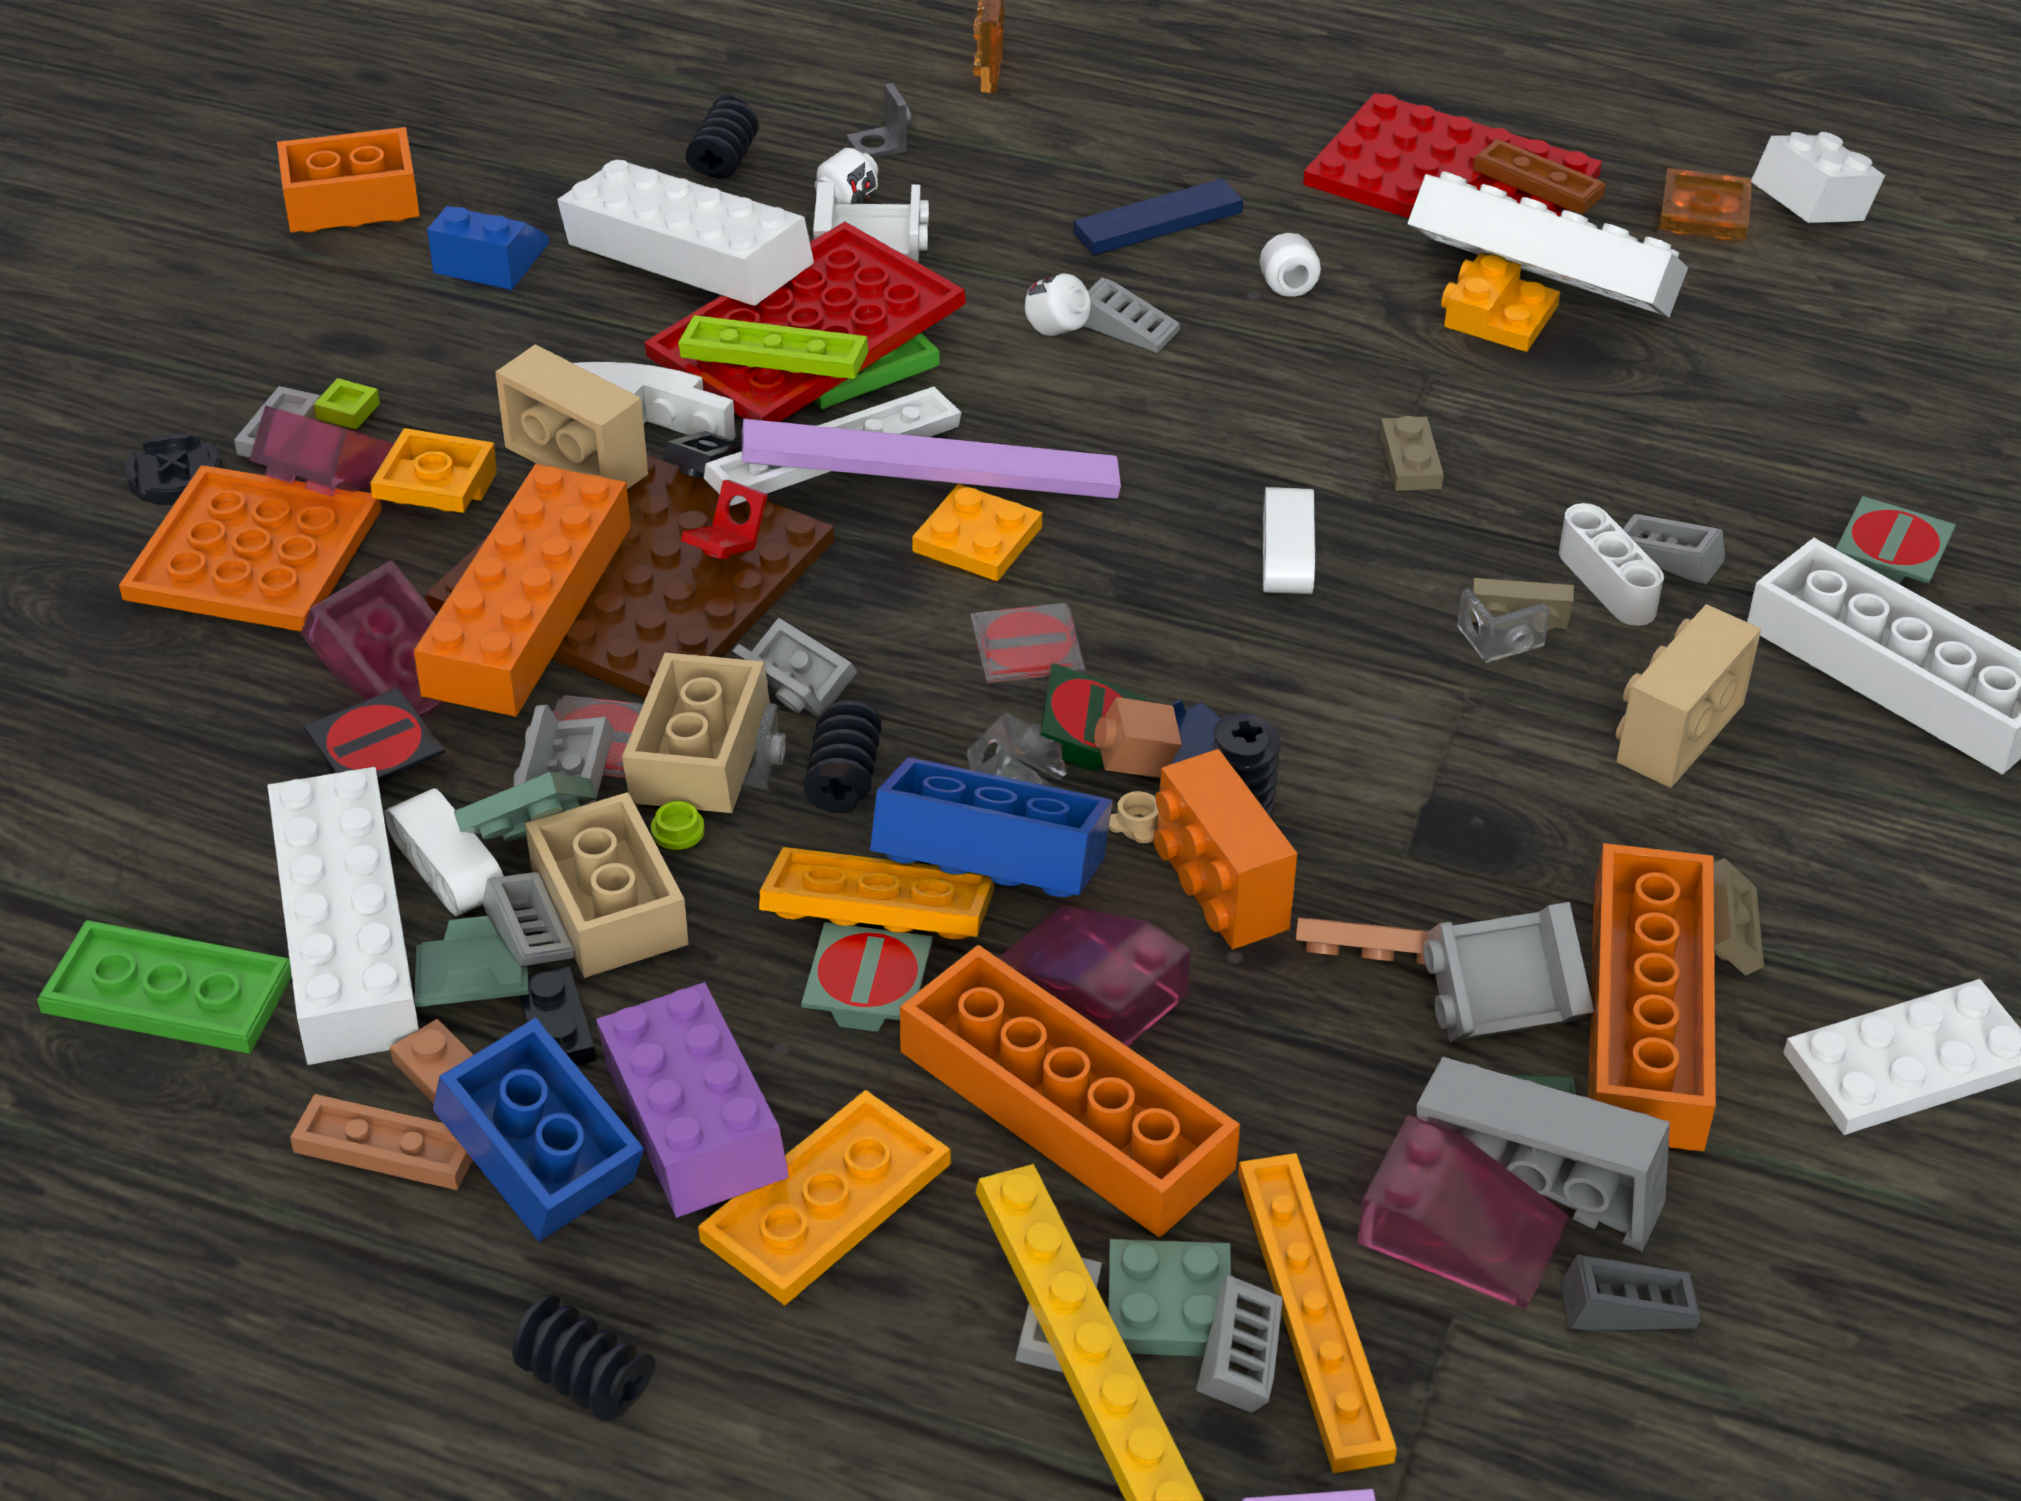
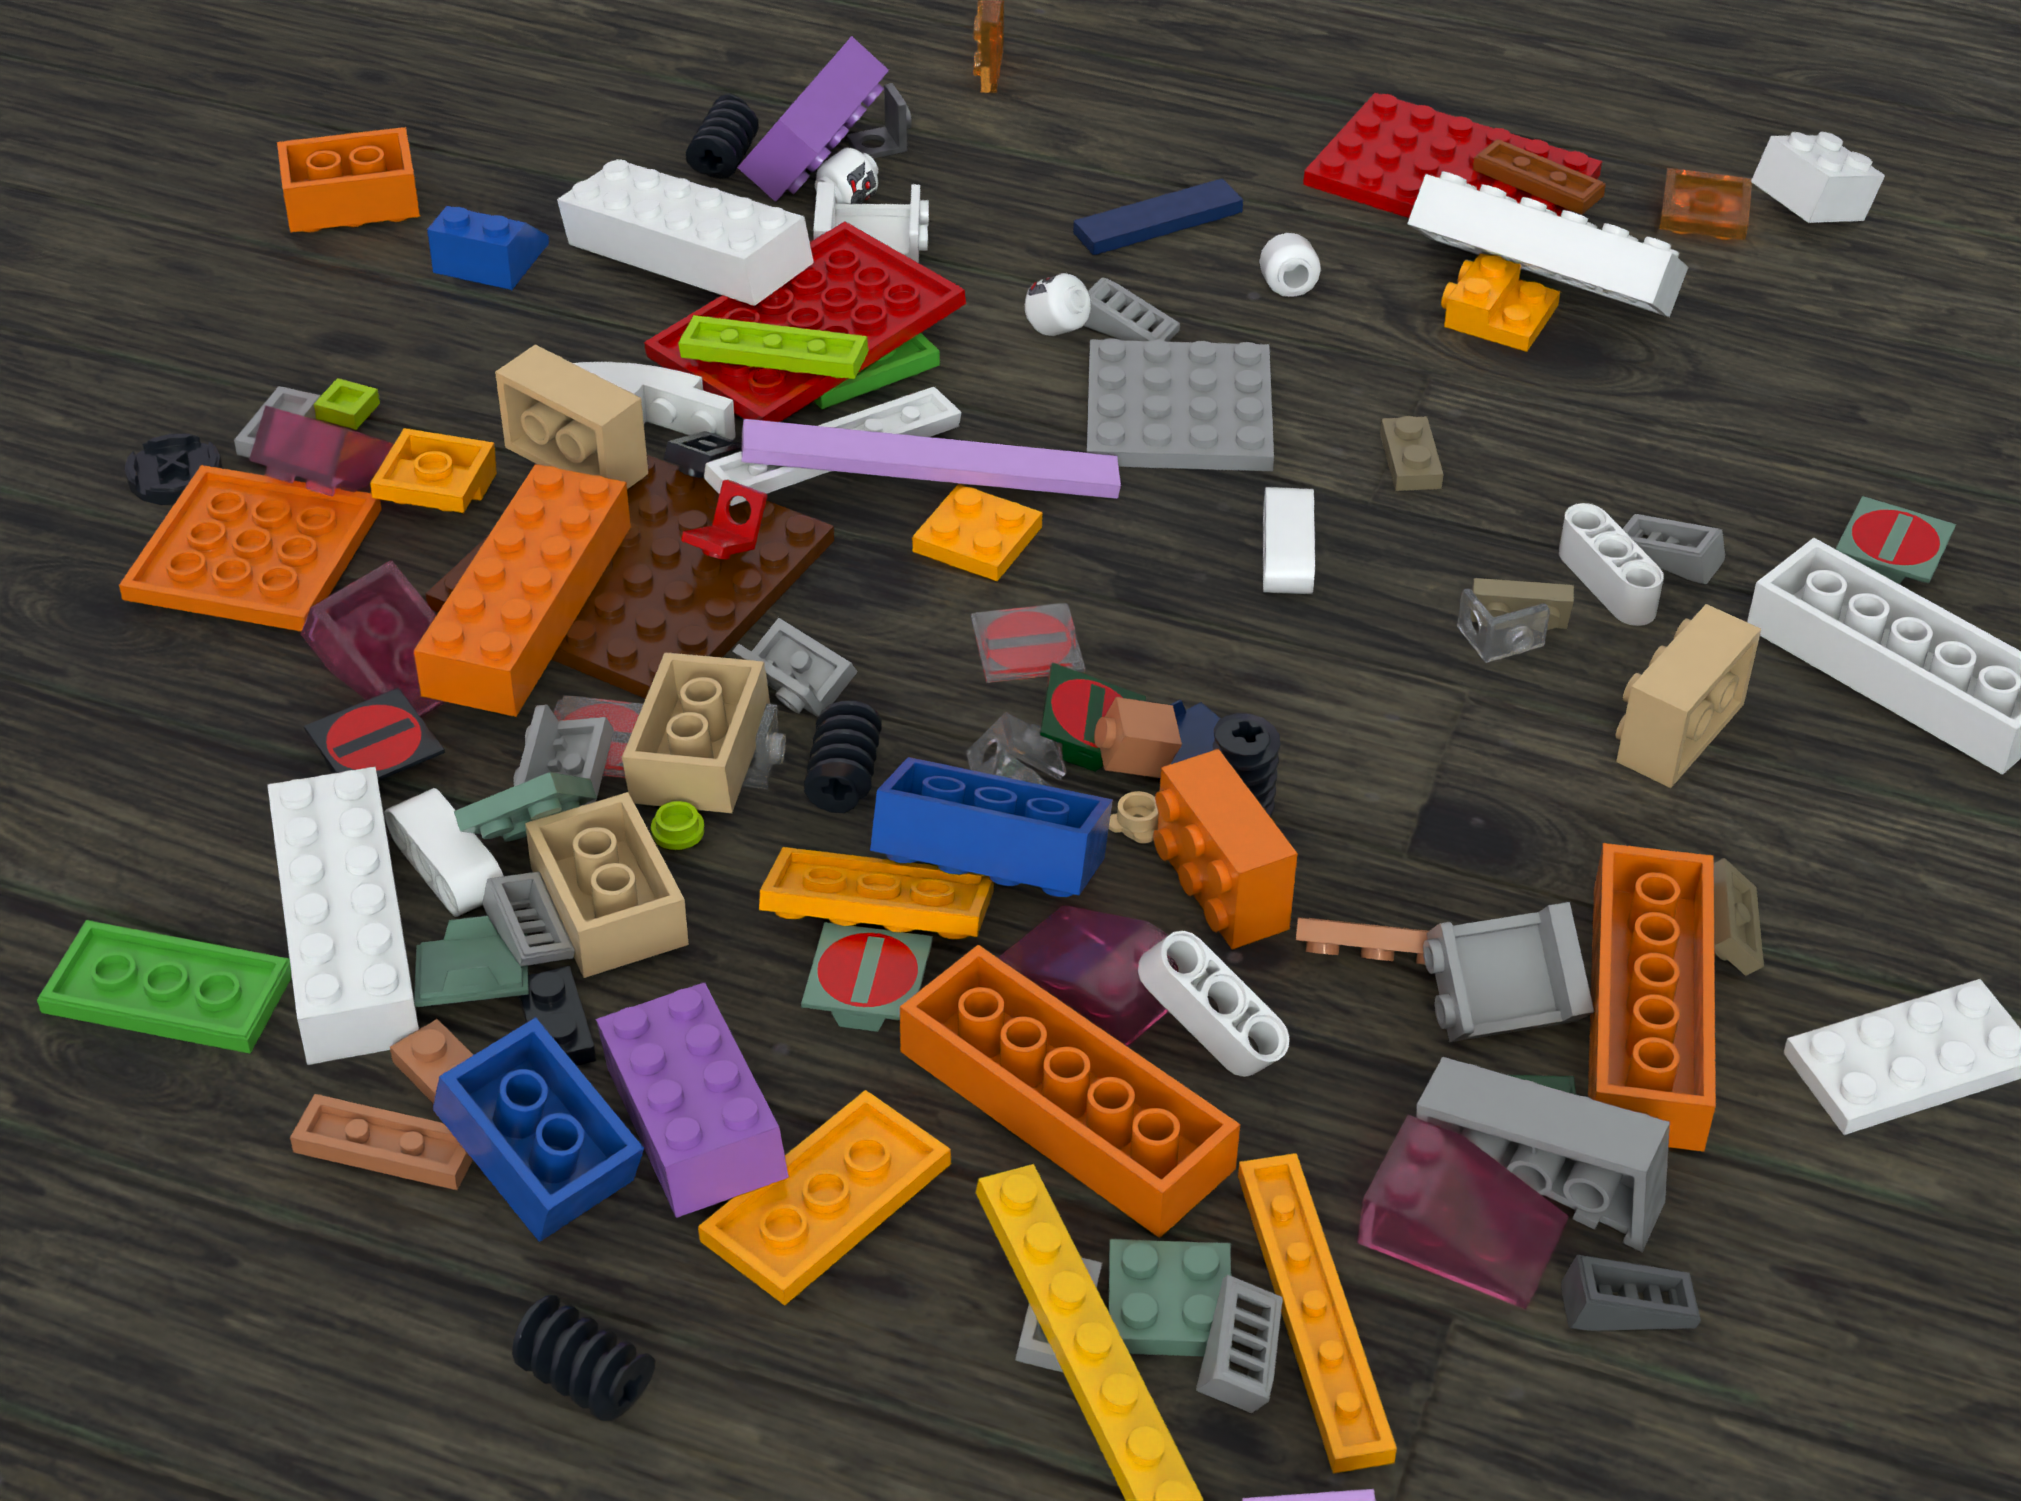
(815, 121): none -> medium lavender brick
(1181, 404): none -> light grey plate
(1239, 1008): none -> white beam

